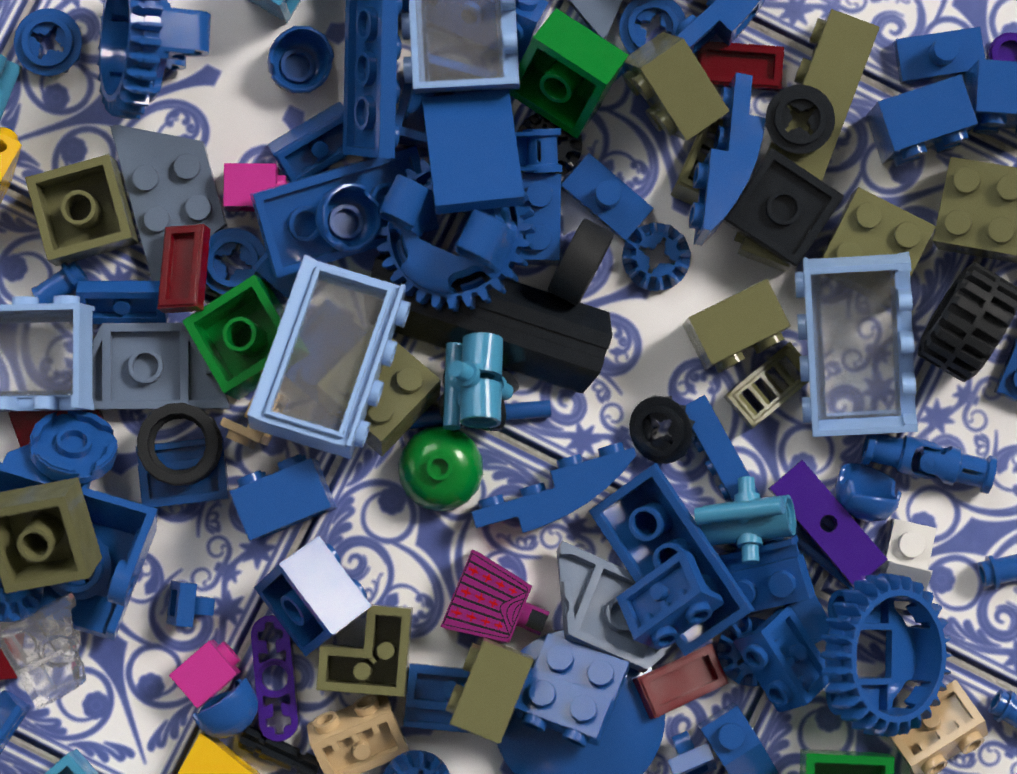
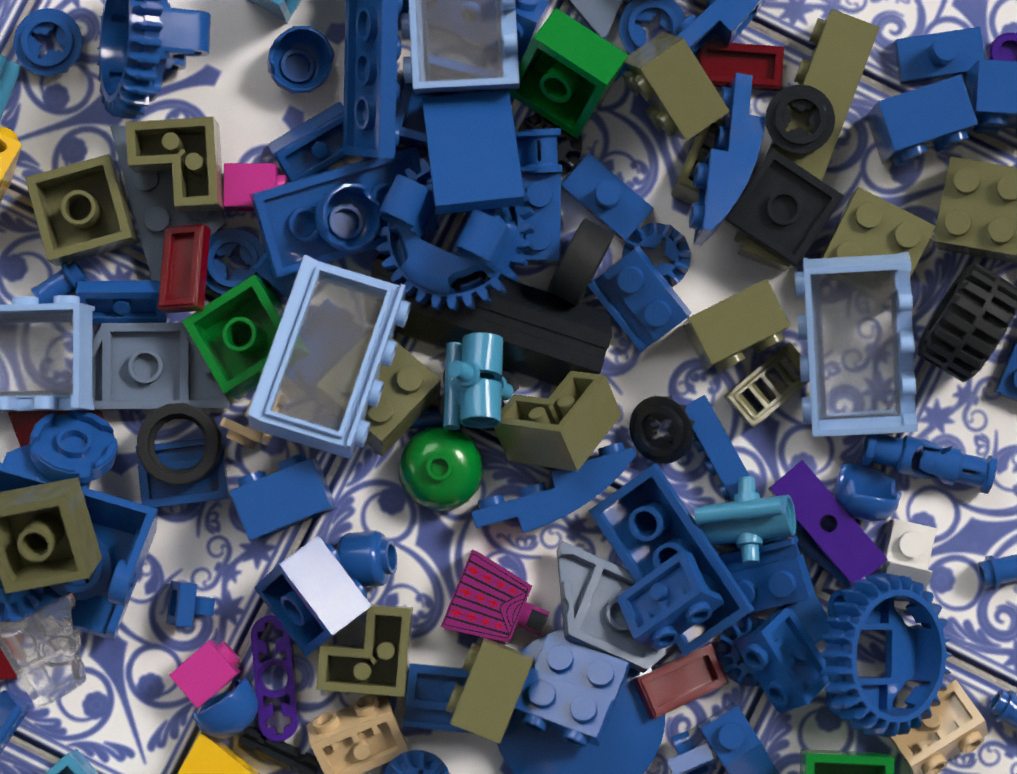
(187, 149): none -> olive brick
(368, 557): none -> blue head
(559, 429): none -> olive brick
(639, 299): none -> blue plate

